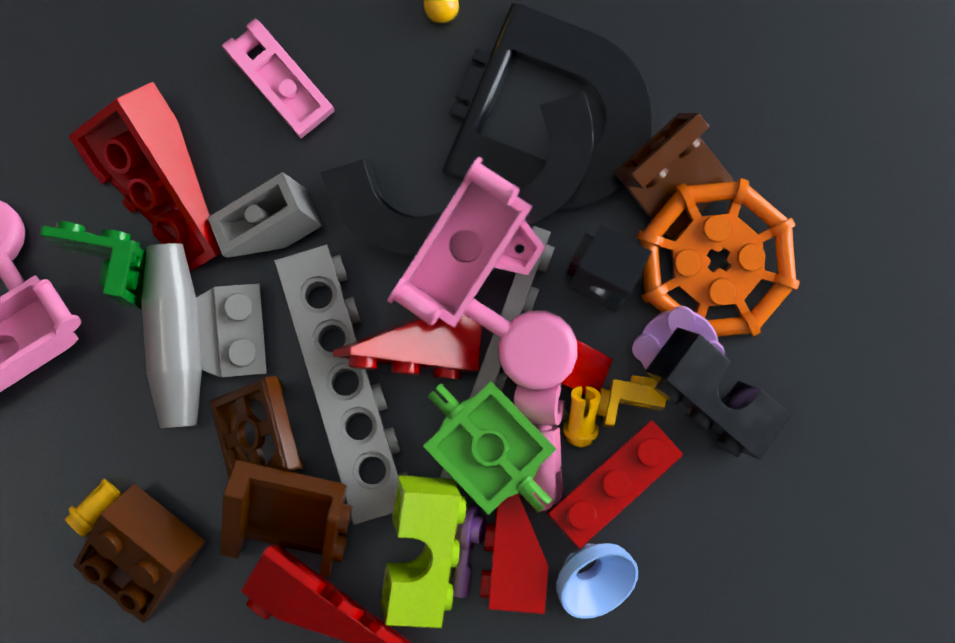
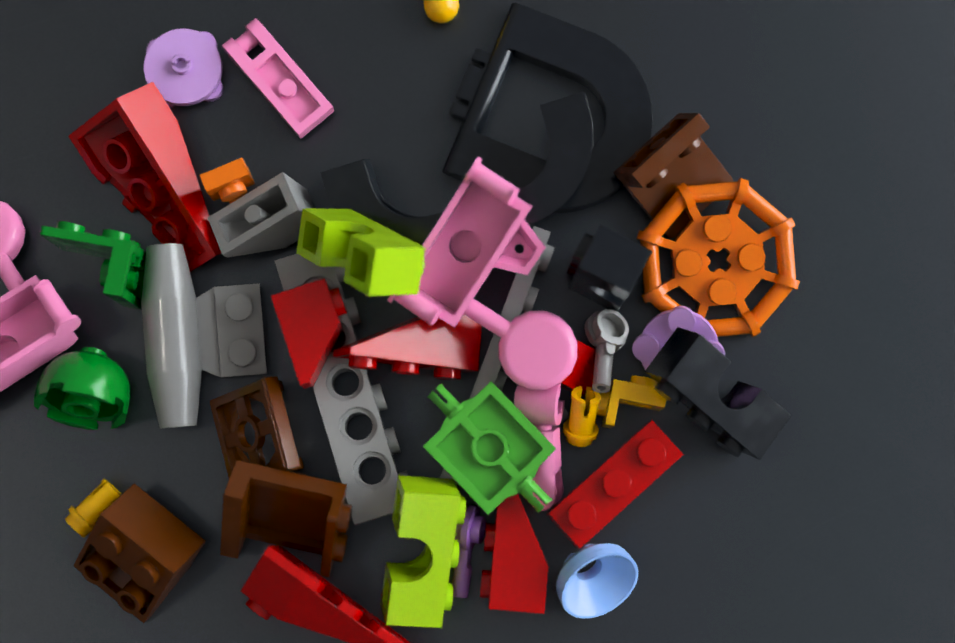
(84, 389): none -> green cylinder
(184, 67): none -> lavender piece
(228, 181): none -> orange plate
(310, 326): none -> red slope
(372, 254): none -> lime arch
(607, 333): none -> light grey plate

